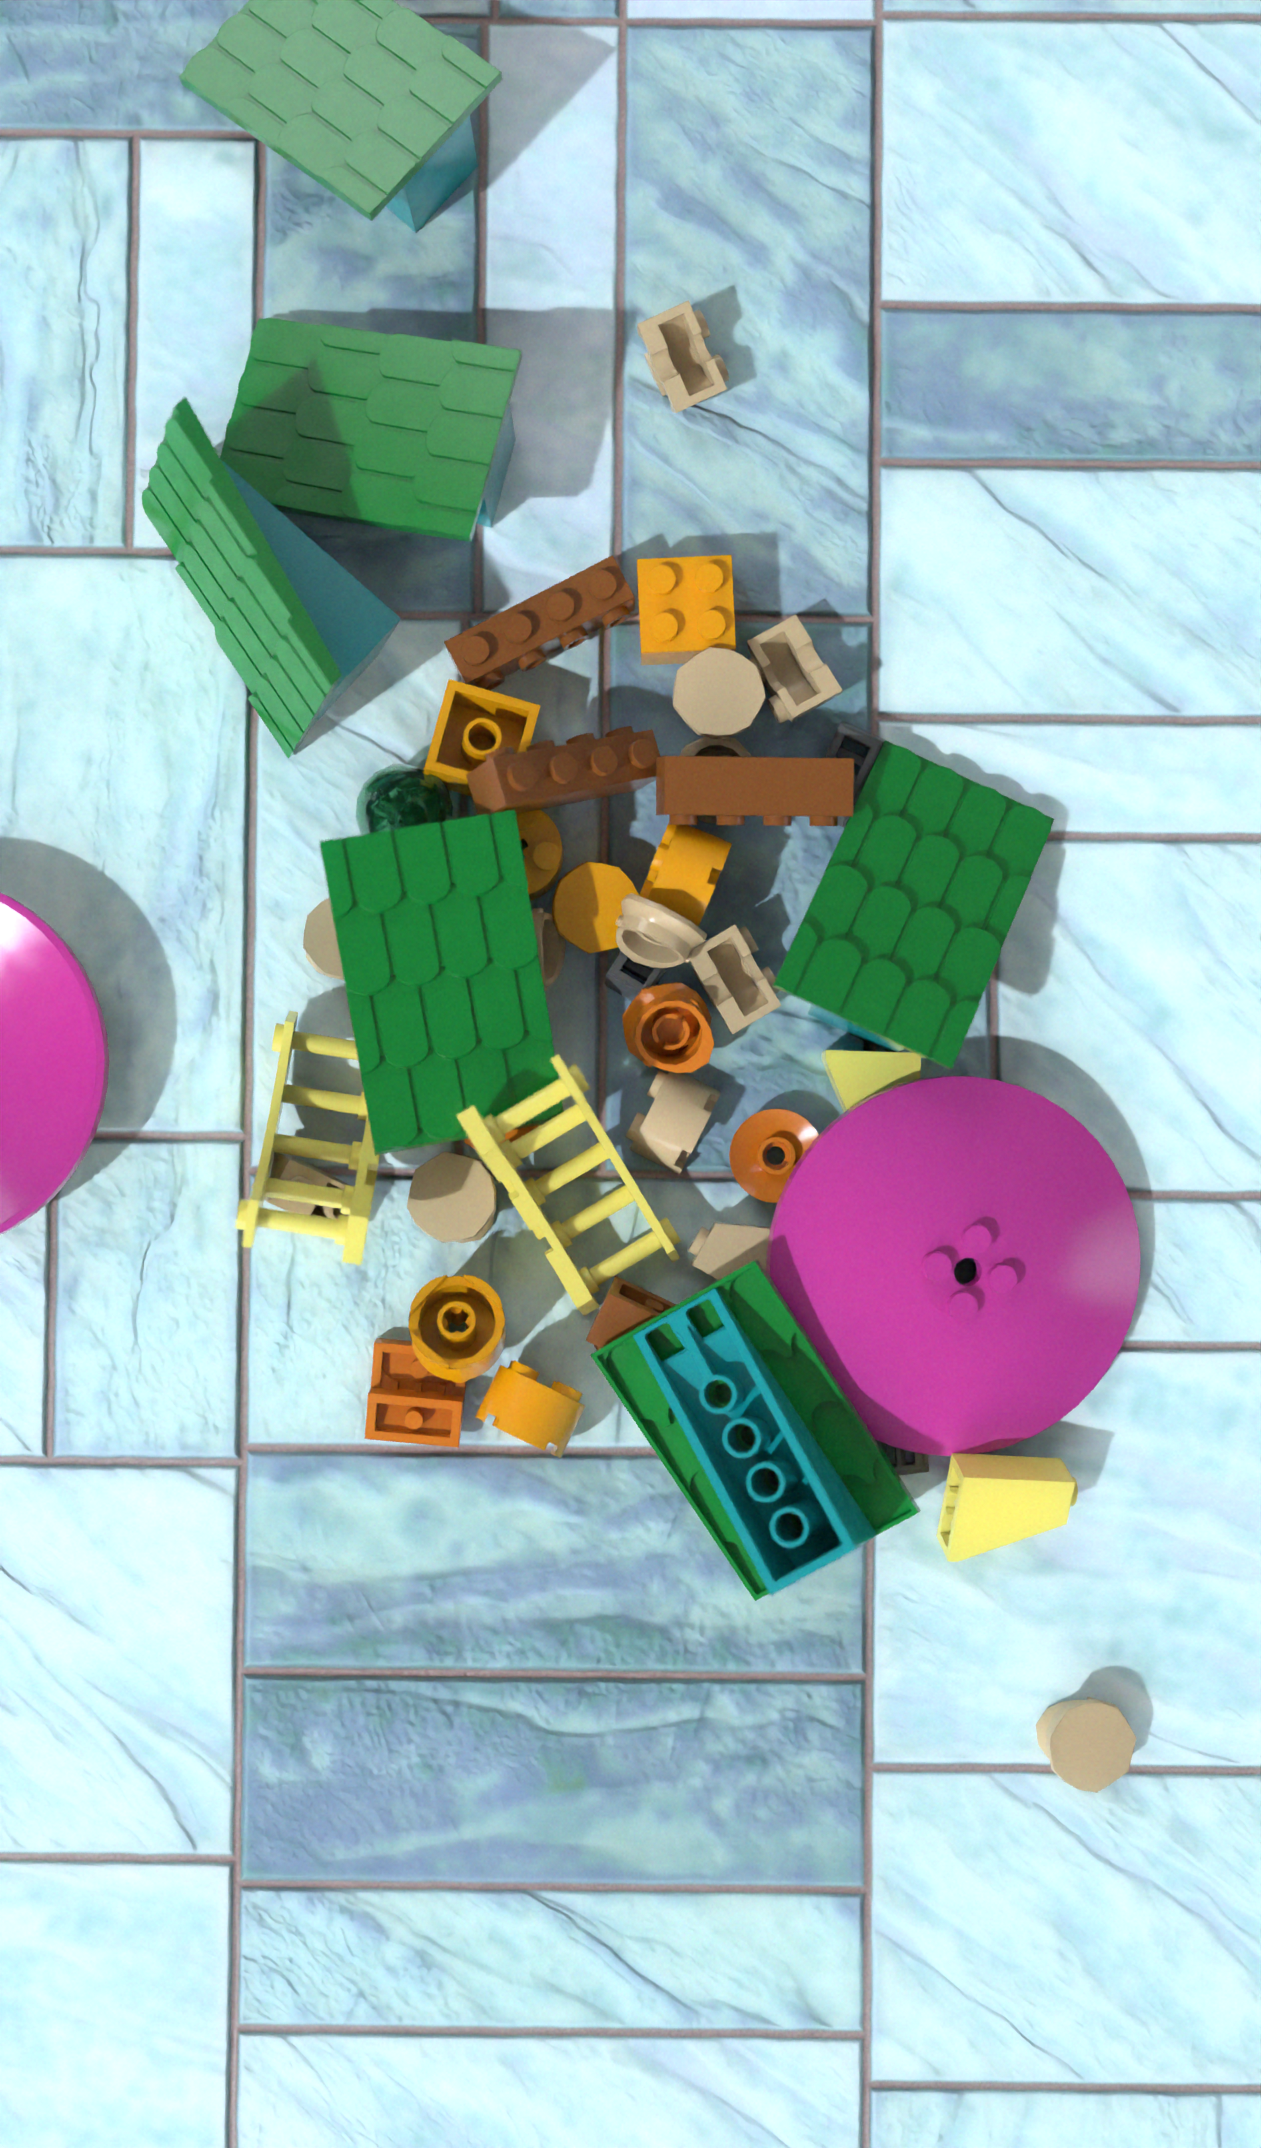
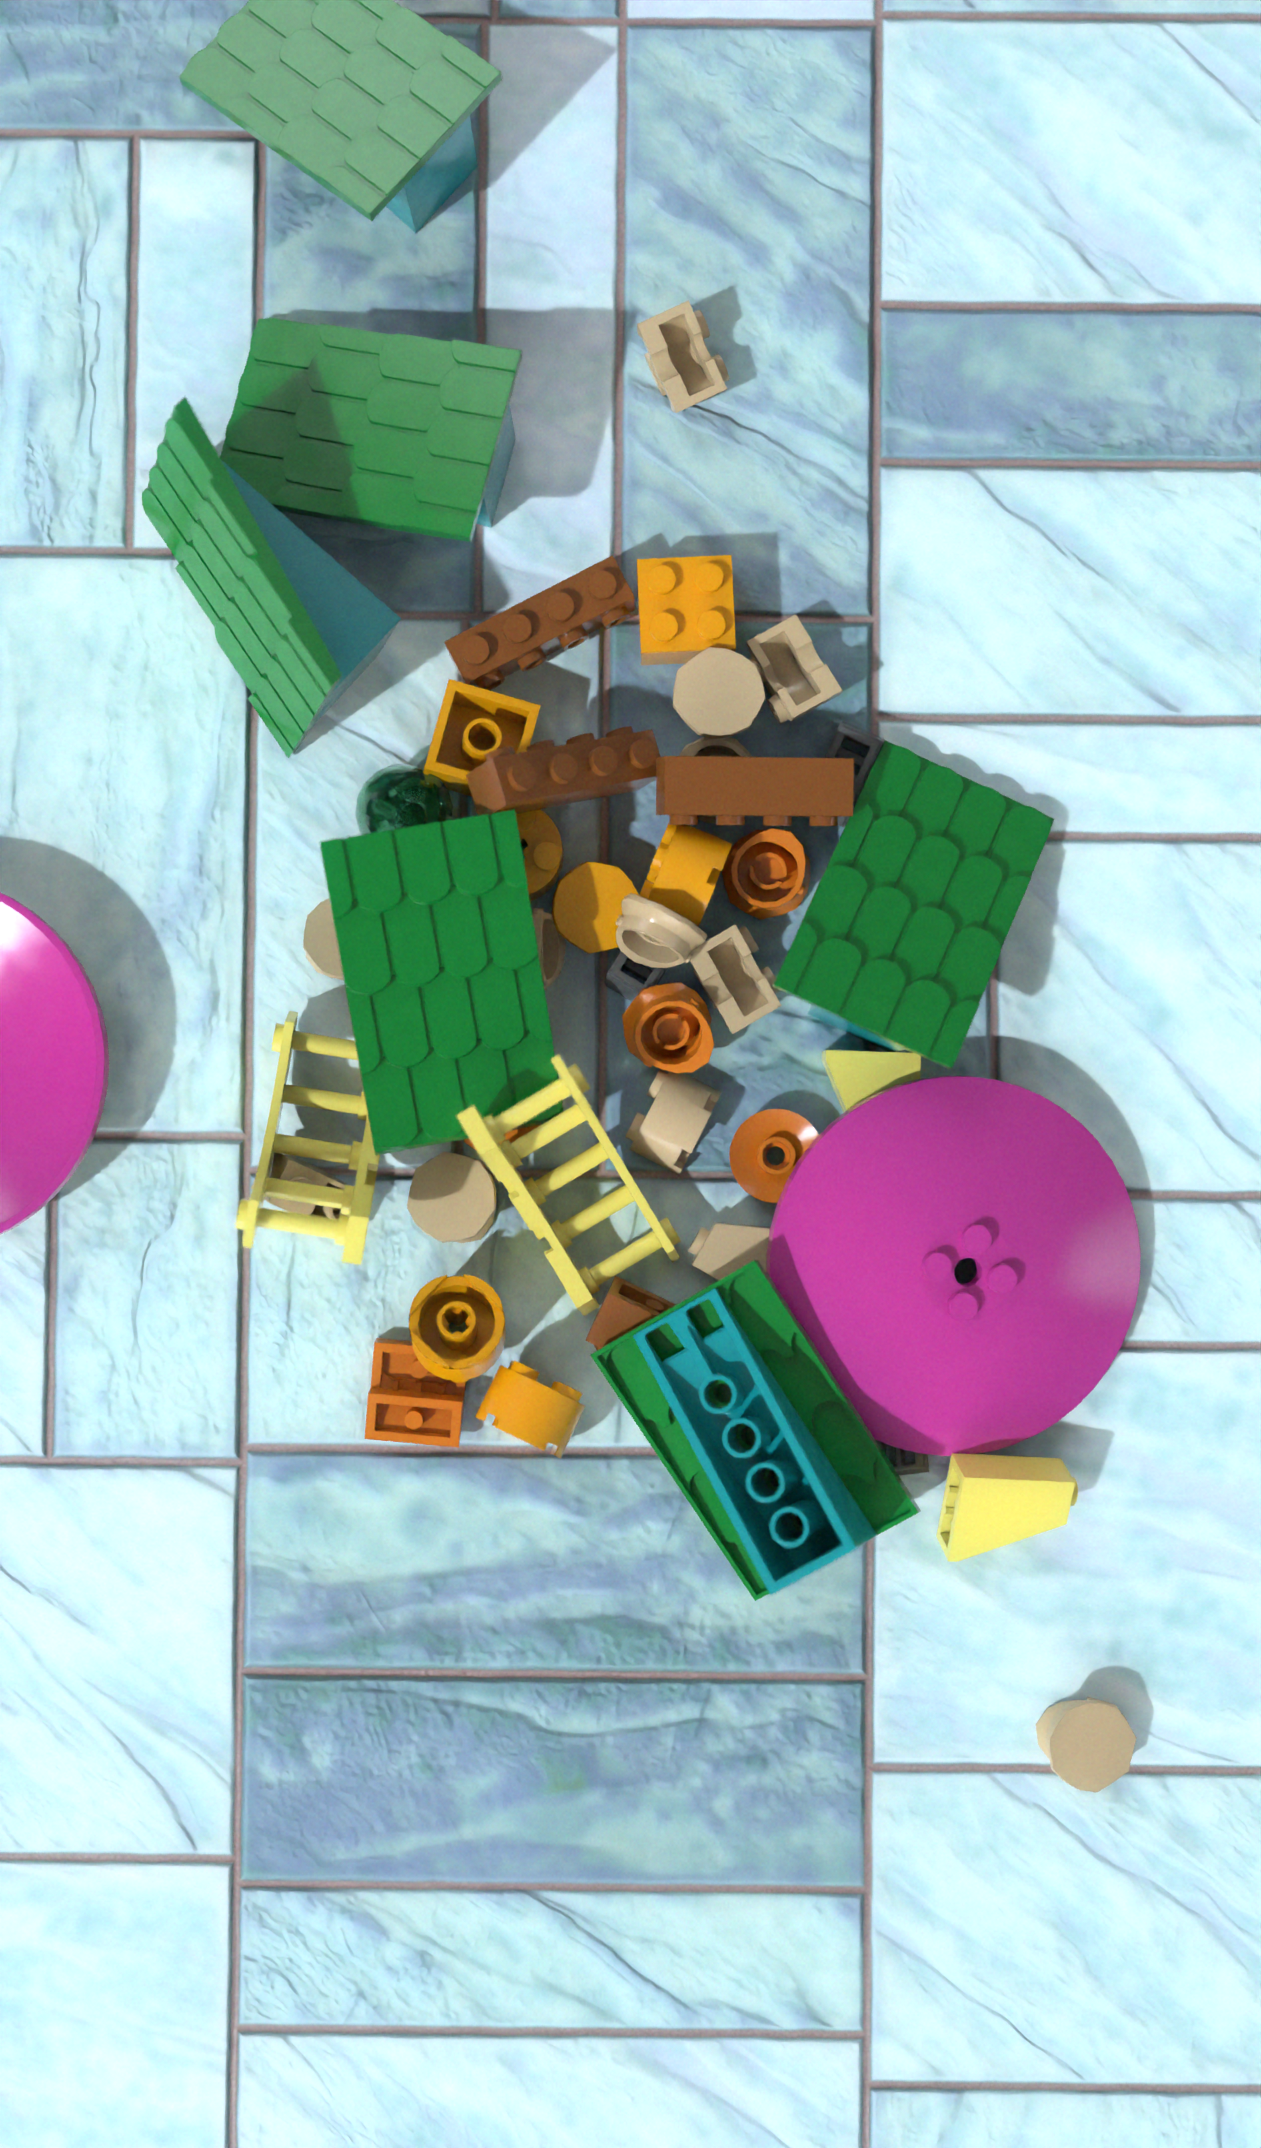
(767, 873): none -> orange hat

